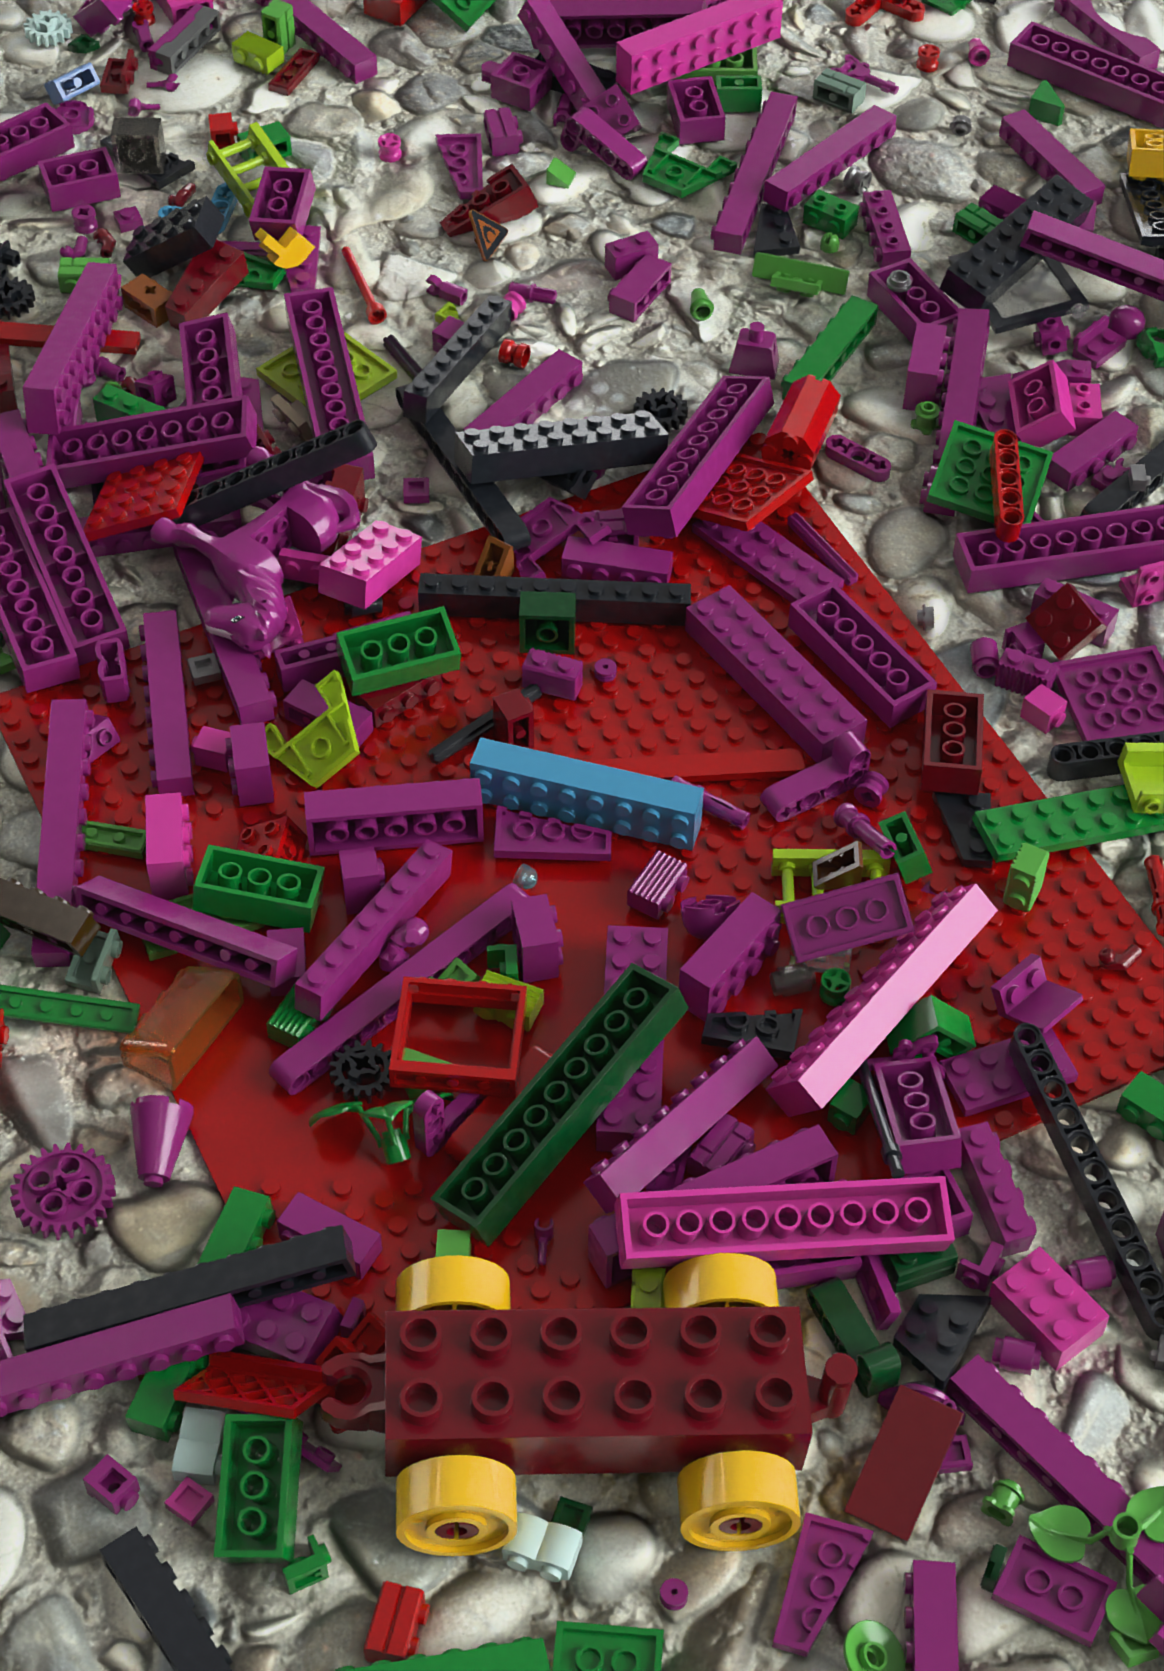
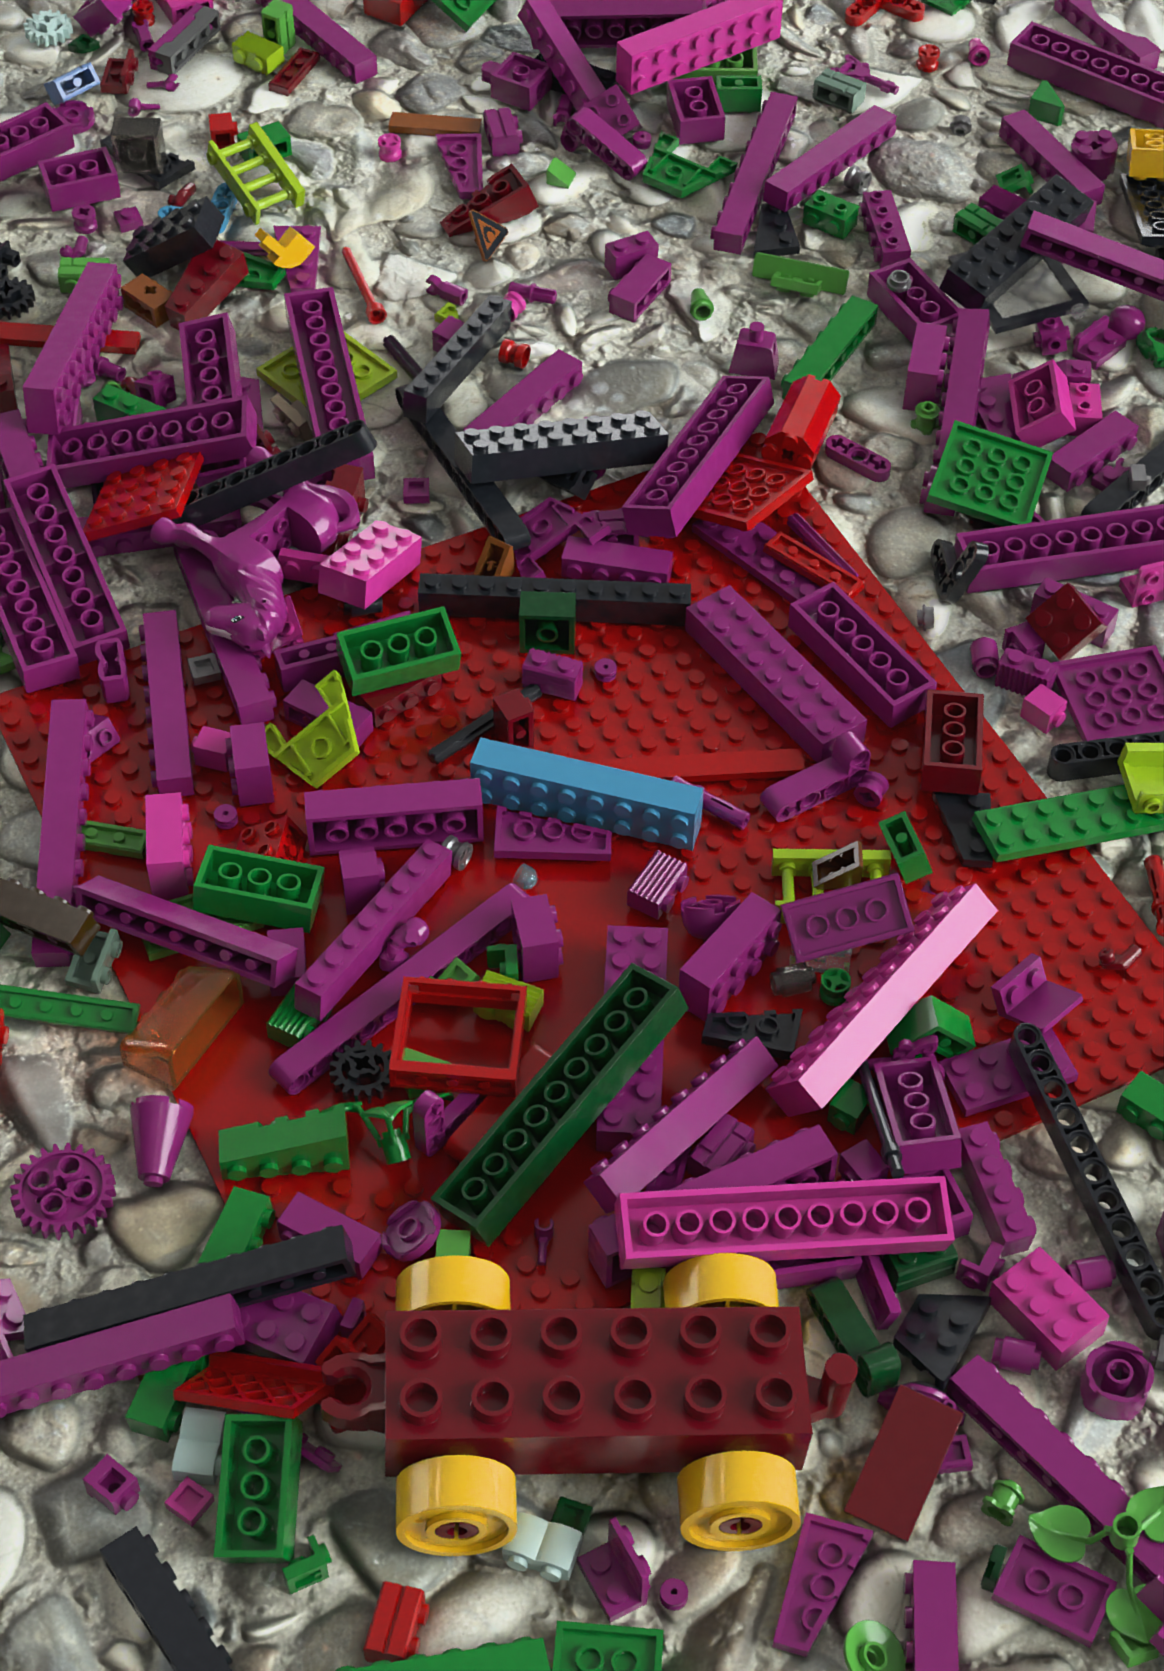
(108, 242): dark red arm -> none
(225, 816): none -> magenta piece
(282, 201): magenta brick -> none
(286, 1146): none -> green wedge
(411, 1230): none -> magenta tile
(432, 124): none -> dark orange tile
(460, 852): none -> flat silver wheel
(616, 1573): none -> magenta bracket
(642, 140): none -> magenta piece
(665, 407): black gear -> none
(811, 564): none -> red tile
(829, 243): bright green hinge -> none
(859, 826): magenta pin -> none
(862, 1163): none -> magenta brick
(956, 575): none -> black beam
(1006, 485): red beam -> none
(1015, 179): none -> green bracket
(1025, 877): bright green brick -> none
(1096, 151): none -> magenta brick
(1116, 1381): none -> magenta brick

